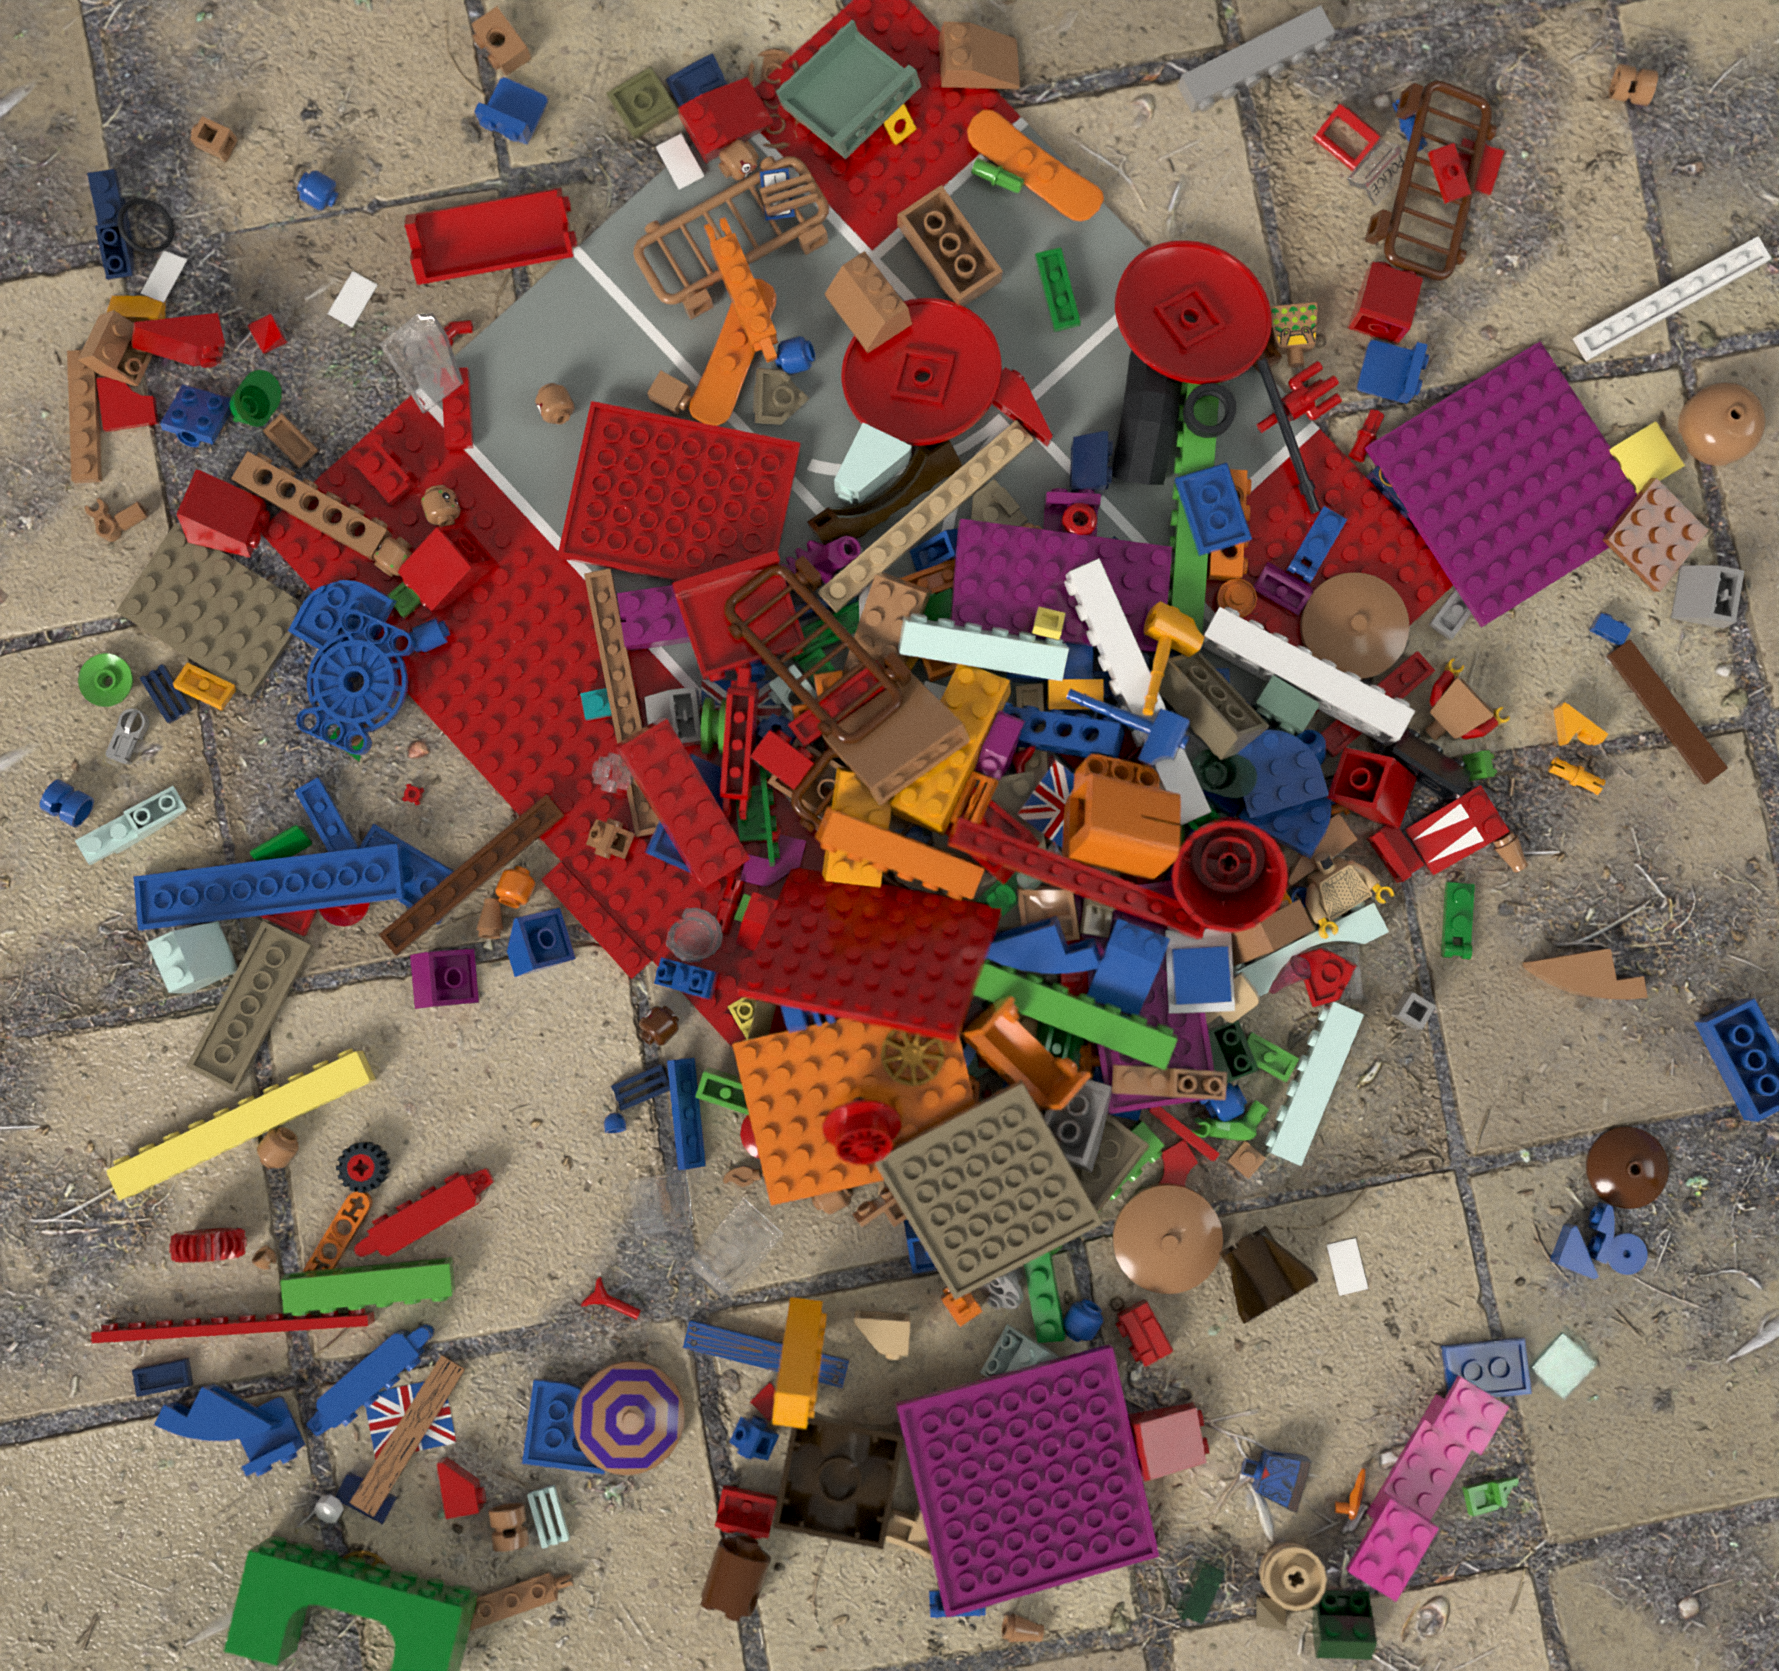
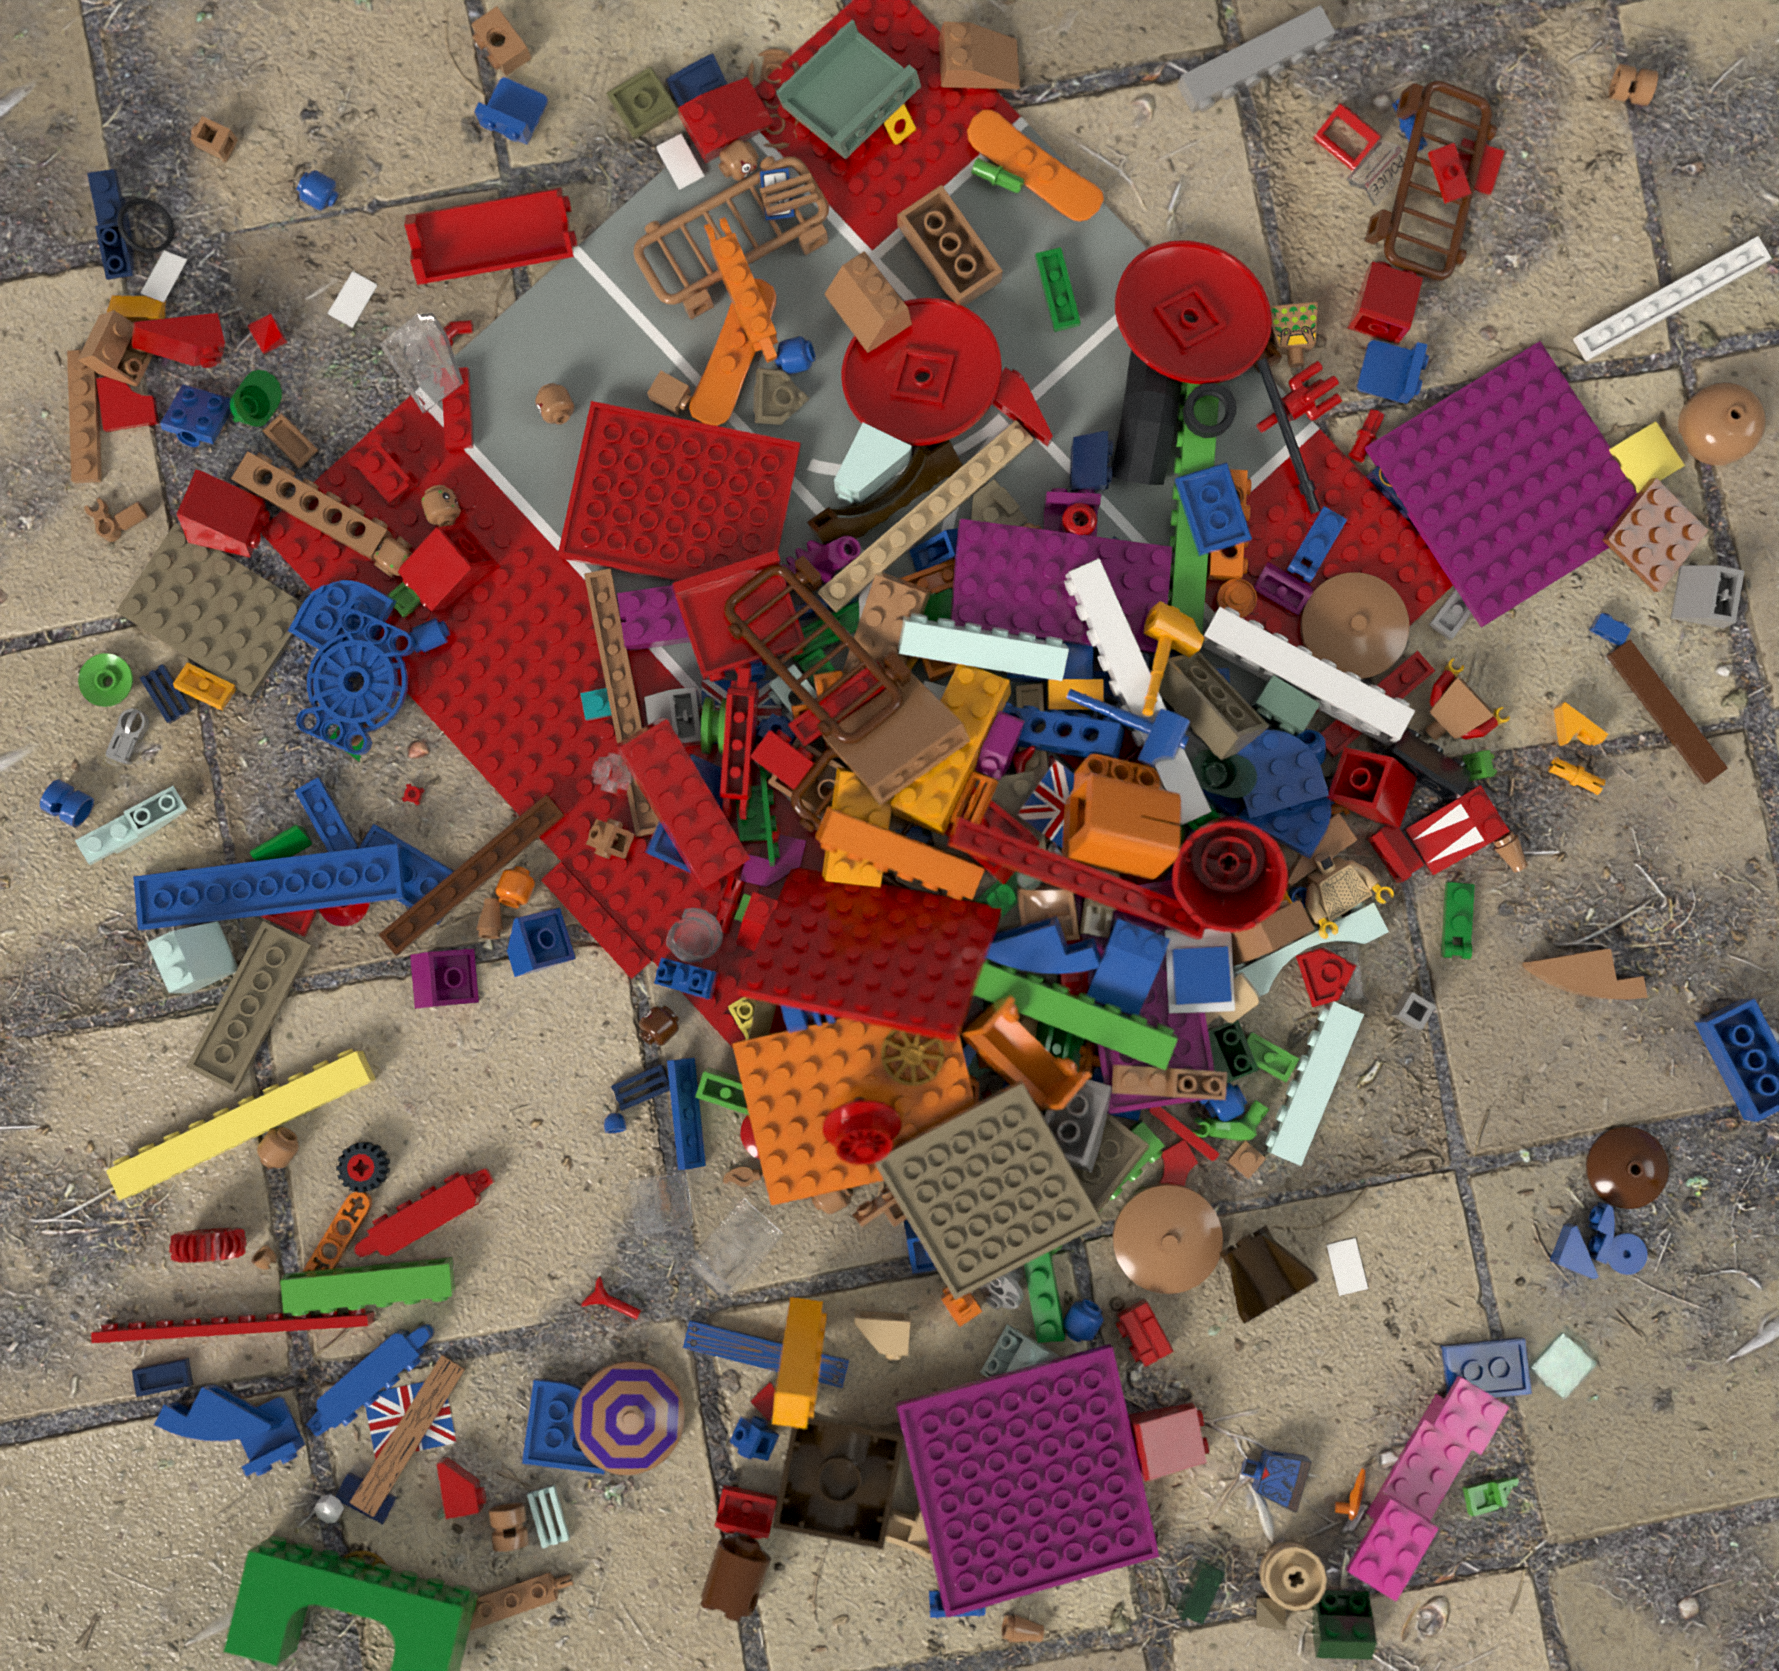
(1048, 623): light yellow plate -> none
(1295, 970): clear pink cone -> none

